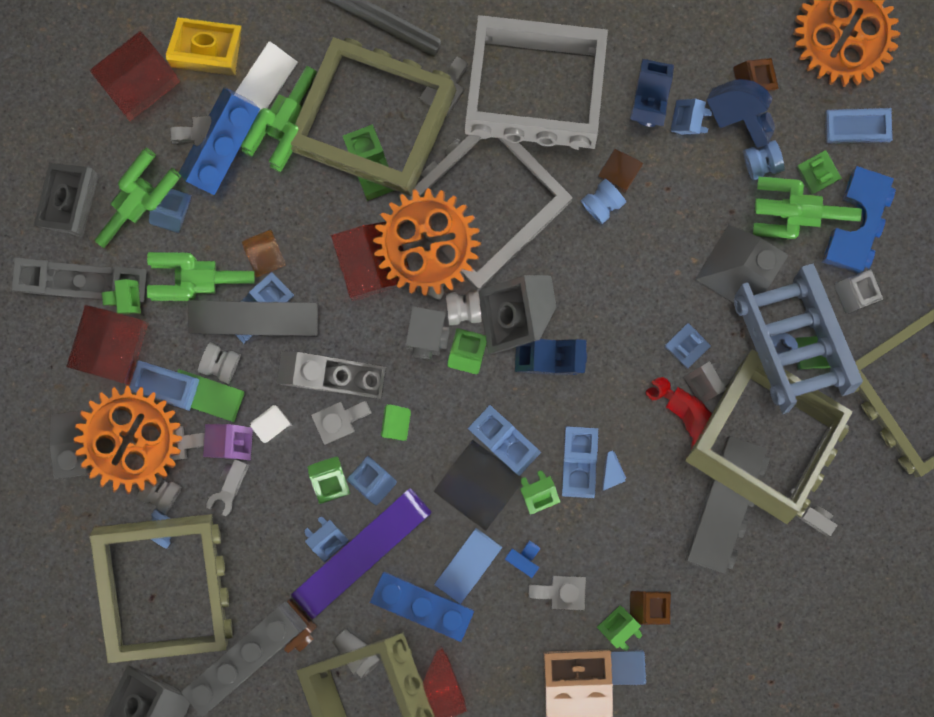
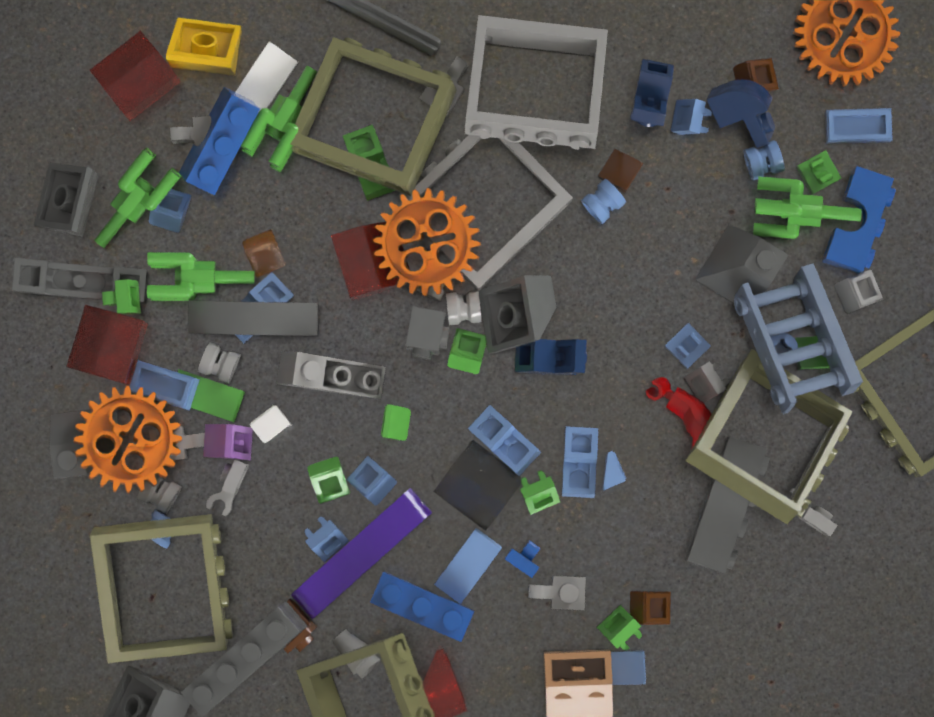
(337, 422): light grey plate -> none

